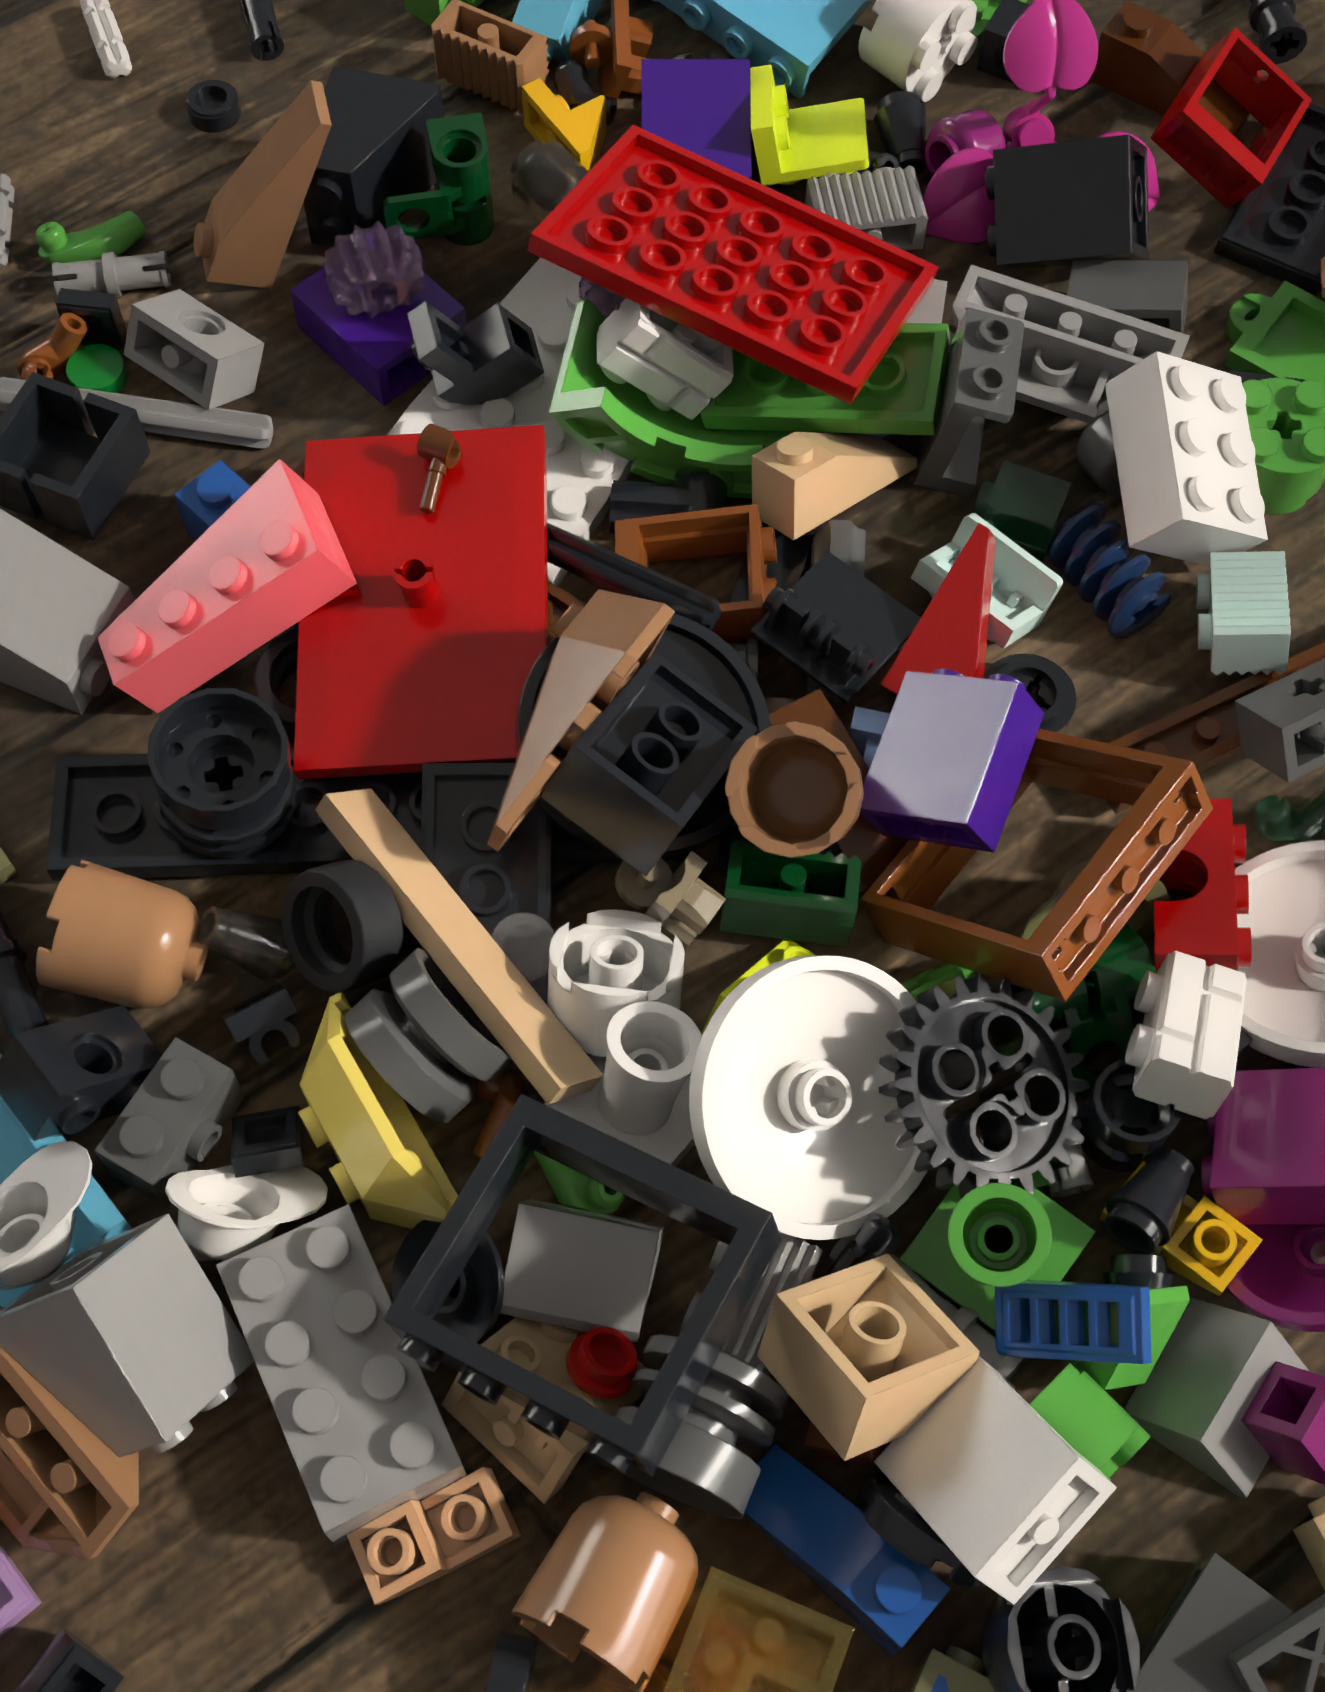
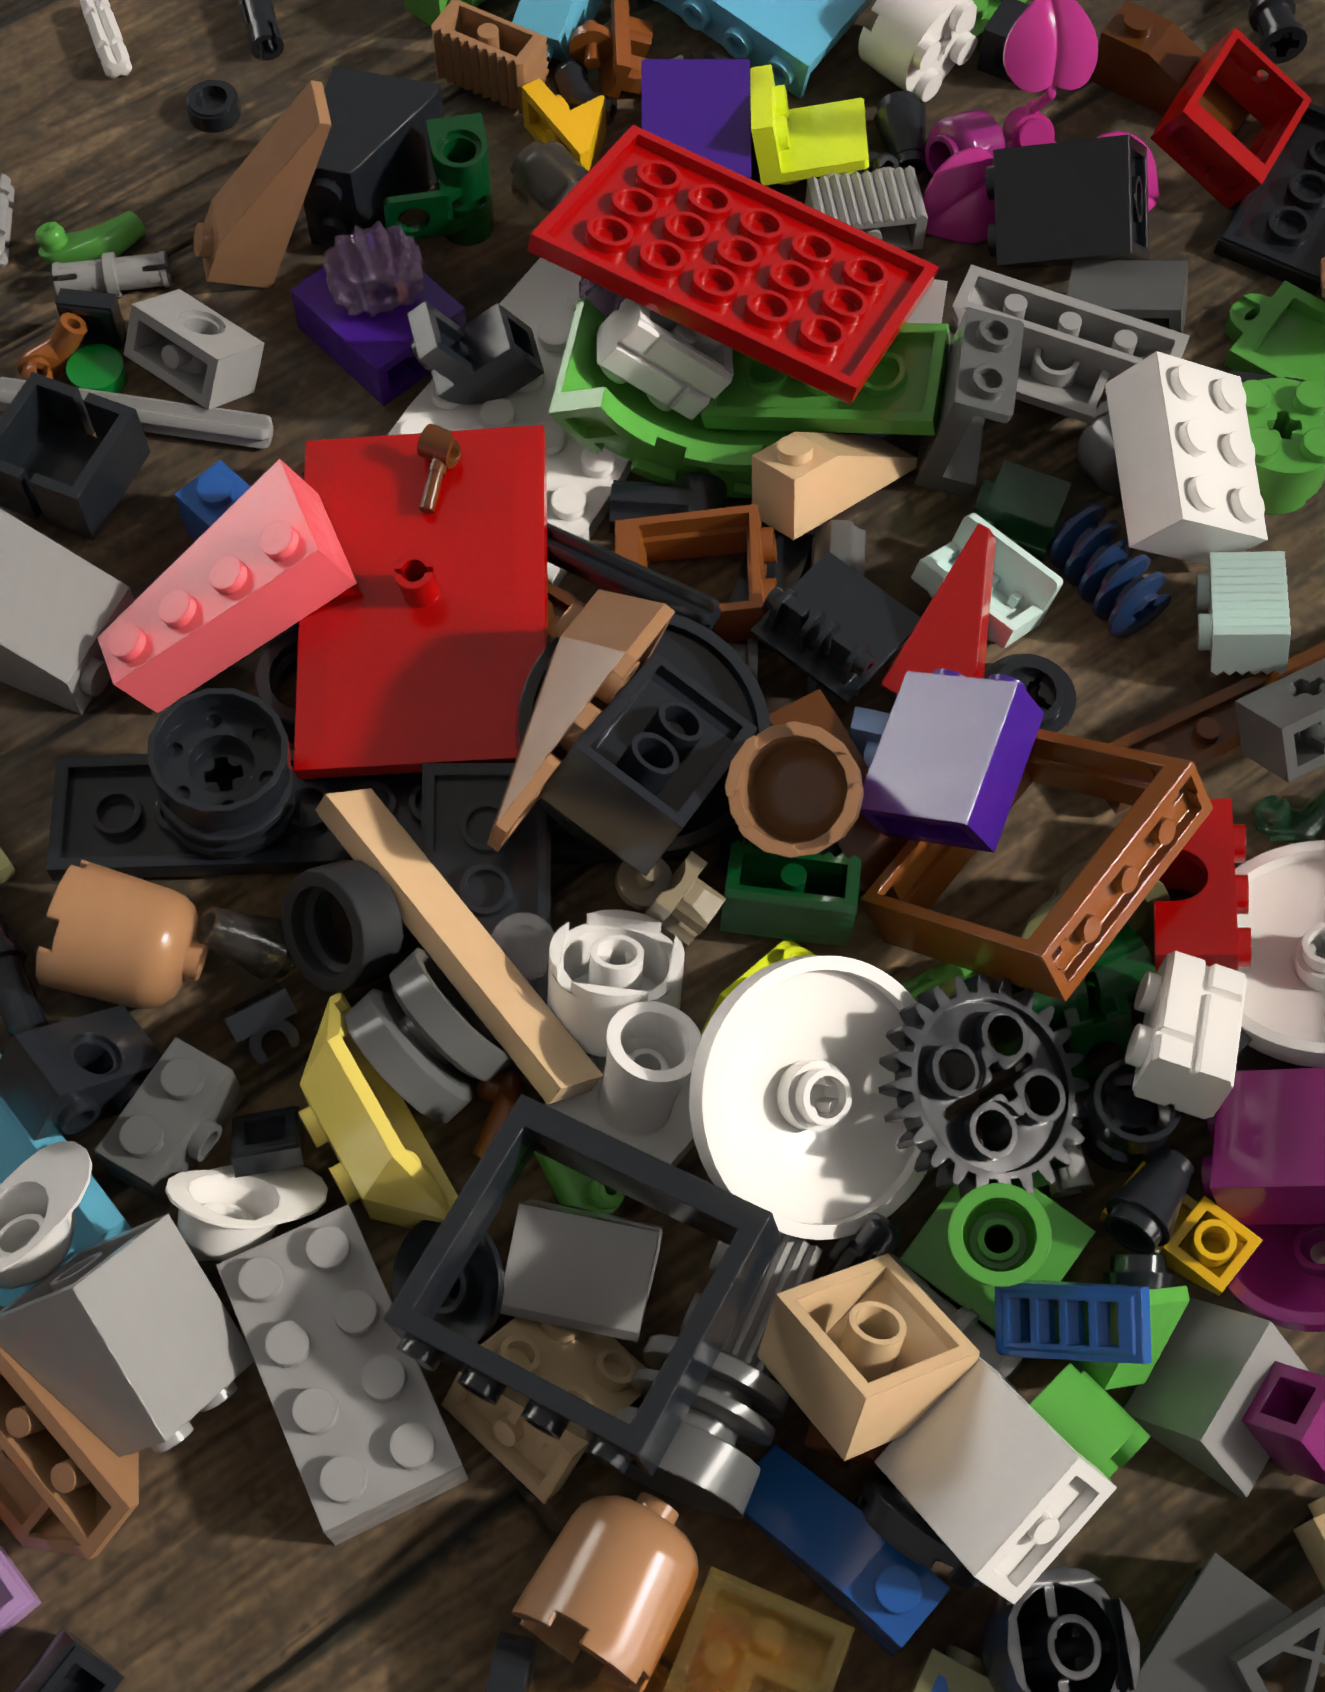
(433, 1535): light nougat slope -> none
(602, 1362): red plate -> none

